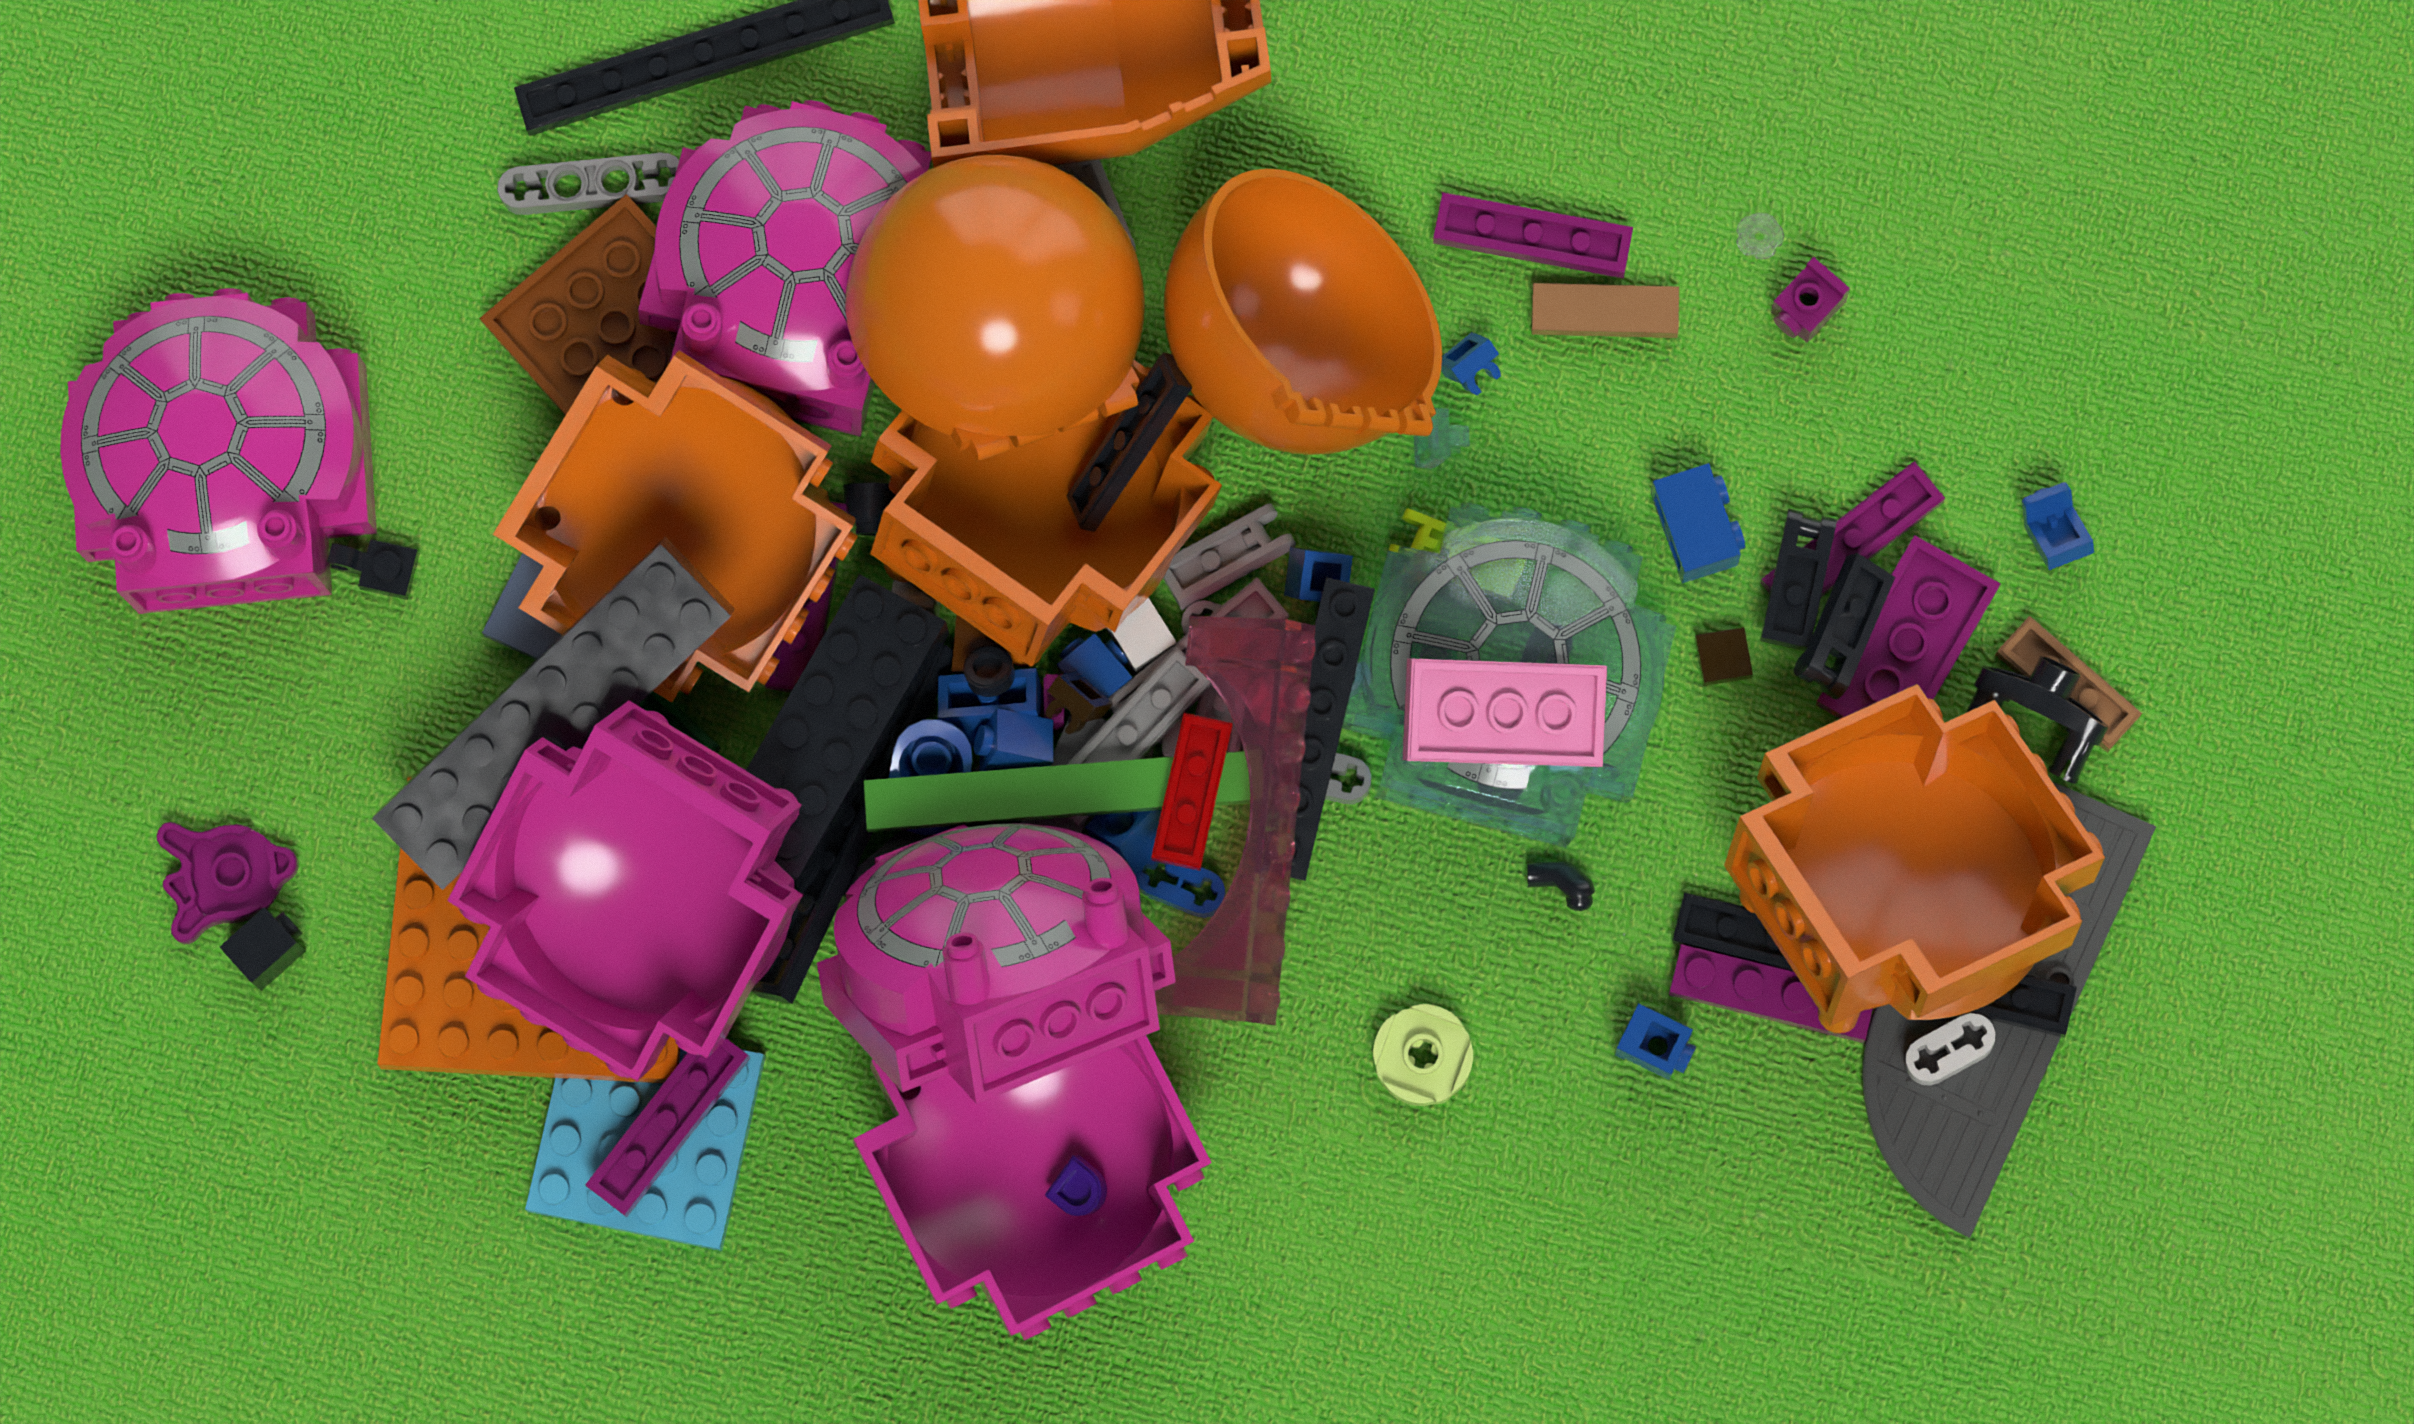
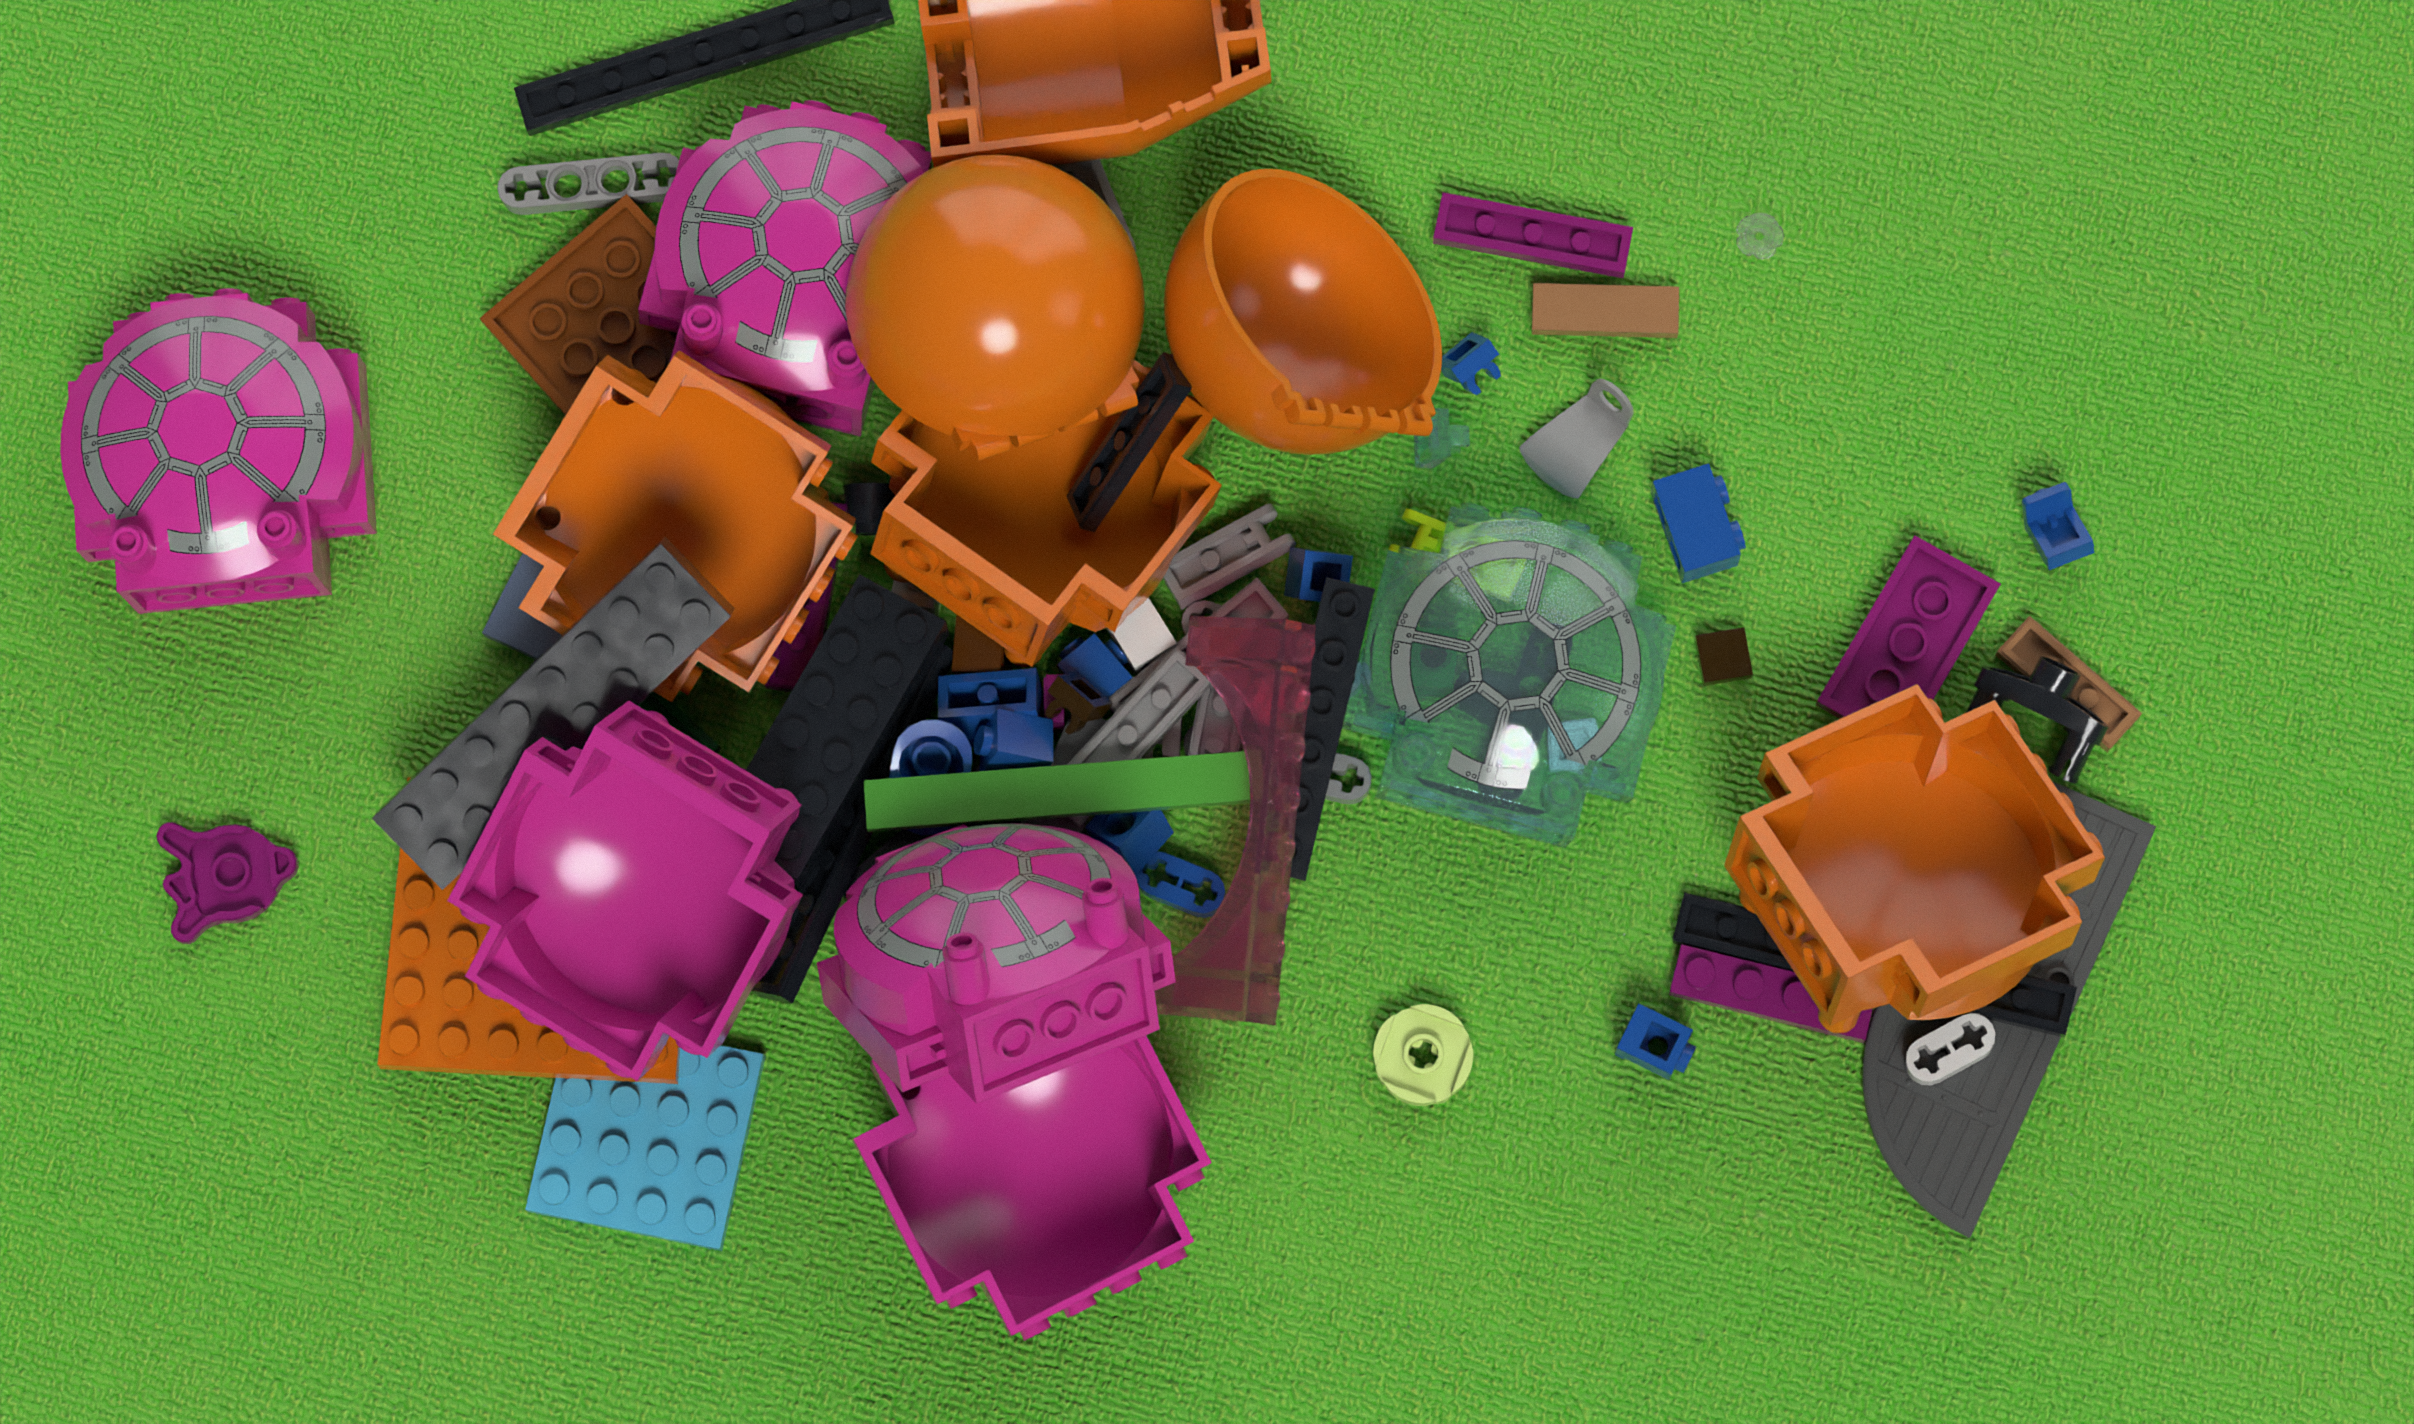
(264, 947): black brick -> none
(383, 569): black plate -> none
(665, 1126): magenta plate -> none
(989, 671): black tile -> none
(1078, 1188): dark purple tile -> none
(1192, 791): red tile -> none
(1504, 712): bright pink tile -> none
(1564, 877): black arm -> none
(1578, 440): none -> light grey piece
(1798, 581): black plate -> none
(1805, 320): magenta brick -> none
(1845, 625): black plate -> none
(1878, 520): magenta tile -> none

